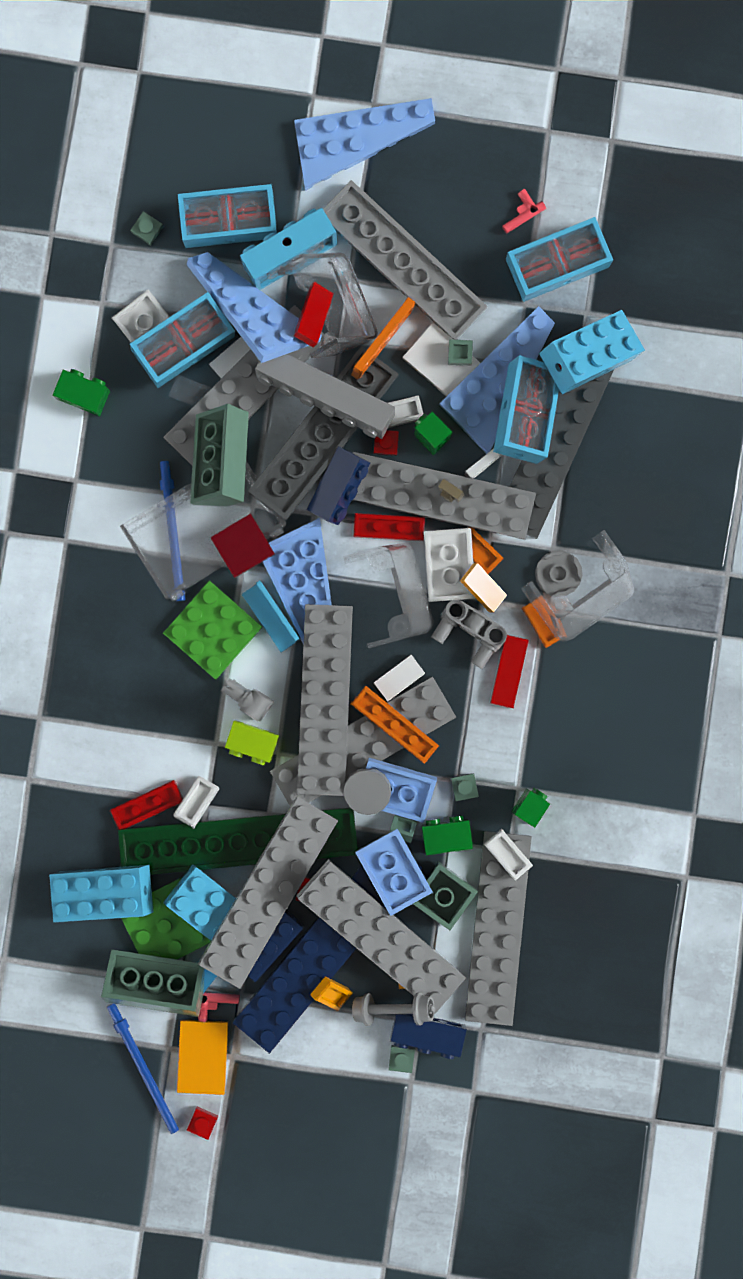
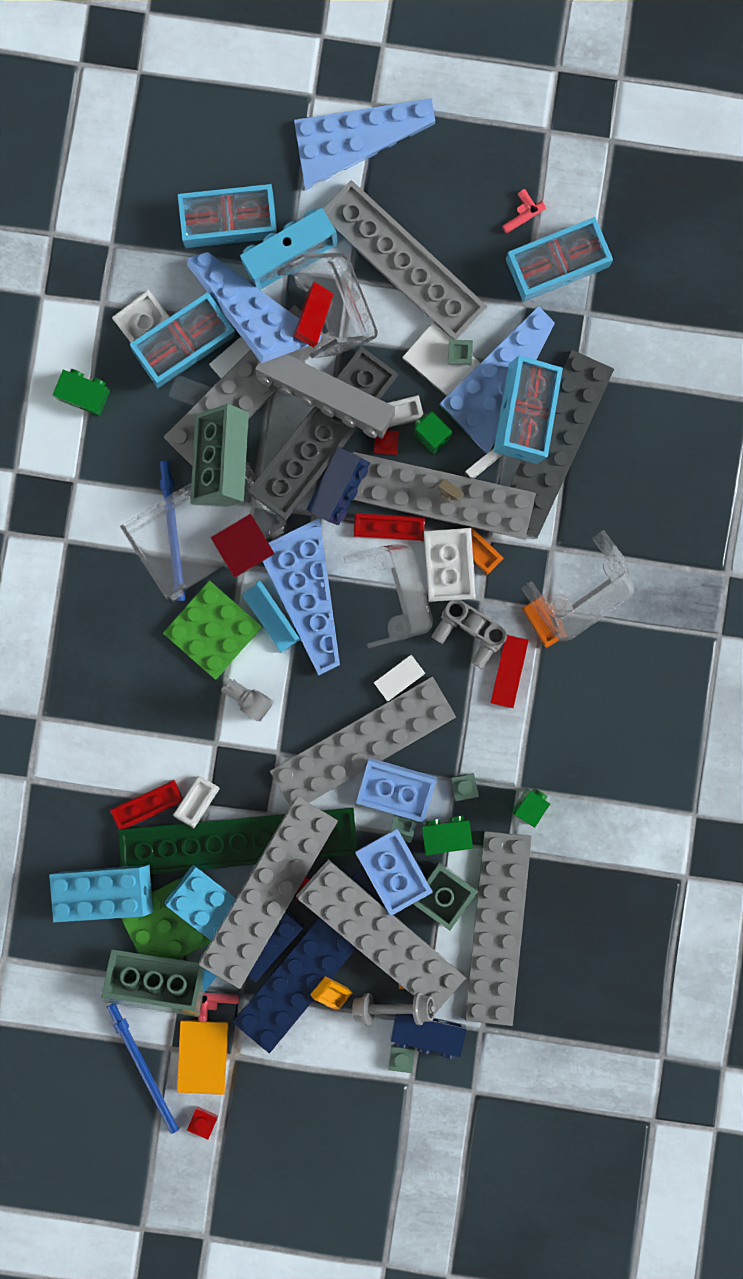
(147, 228): sand green plate -> none
(251, 742): lime brick -> none
(325, 700): light grey plate -> none
(367, 791): light grey tile -> none
(383, 338): orange tile -> none
(395, 724): orange tile -> none
(483, 587): tile -> none
(508, 854): white tile -> none
(558, 573): light grey tile -> none
(591, 351): medium azure brick -> none

